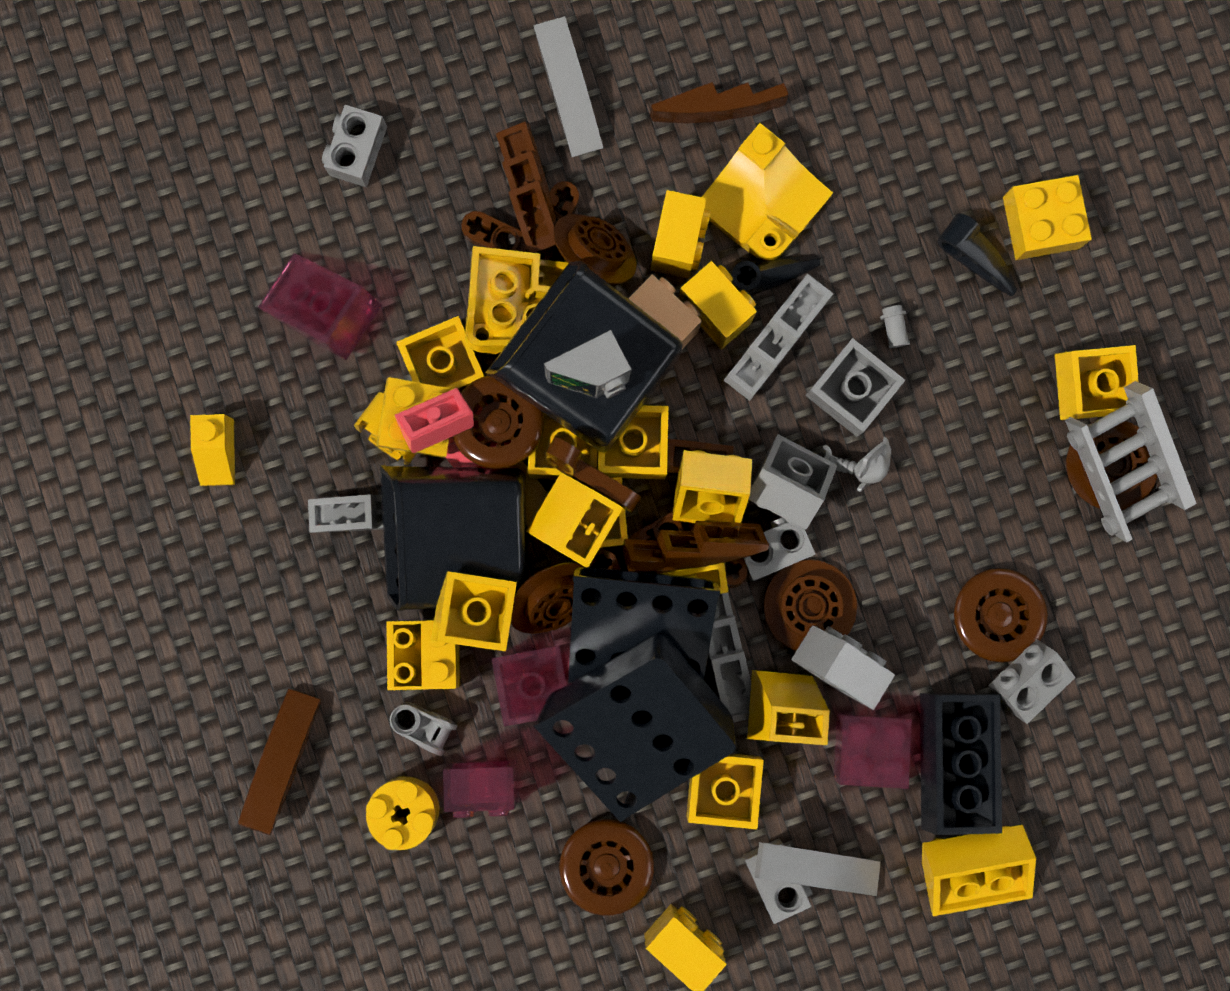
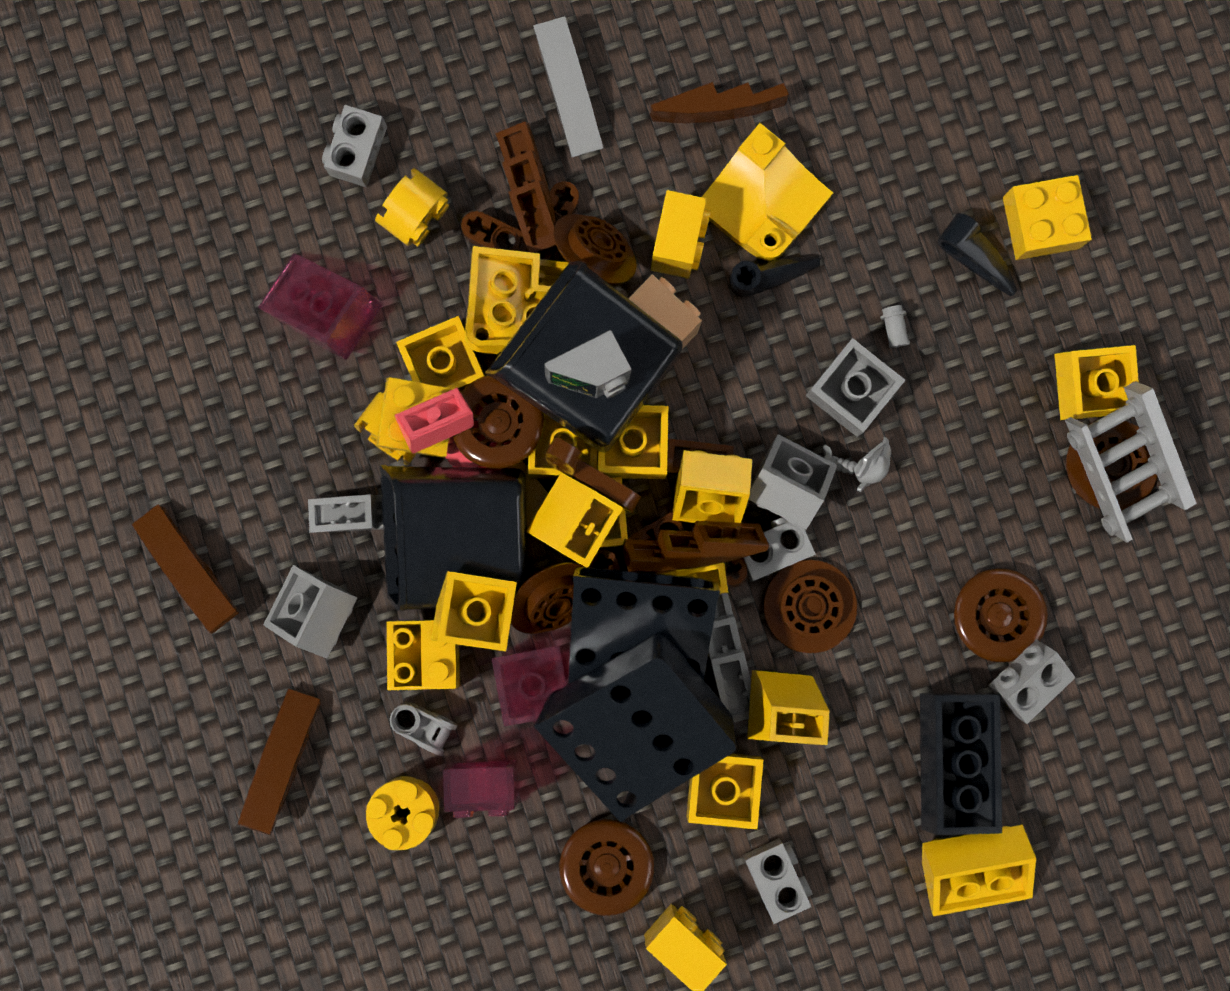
(185, 569): none -> reddish brown slope
(213, 449): yellow slope -> none
(310, 612): none -> light grey slope
(412, 208): none -> yellow brick
(721, 306): yellow brick -> none
(778, 337): light grey slope -> none
(817, 869): light grey slope -> none
(844, 665): light grey brick -> none
(872, 750): clear pink brick -> none

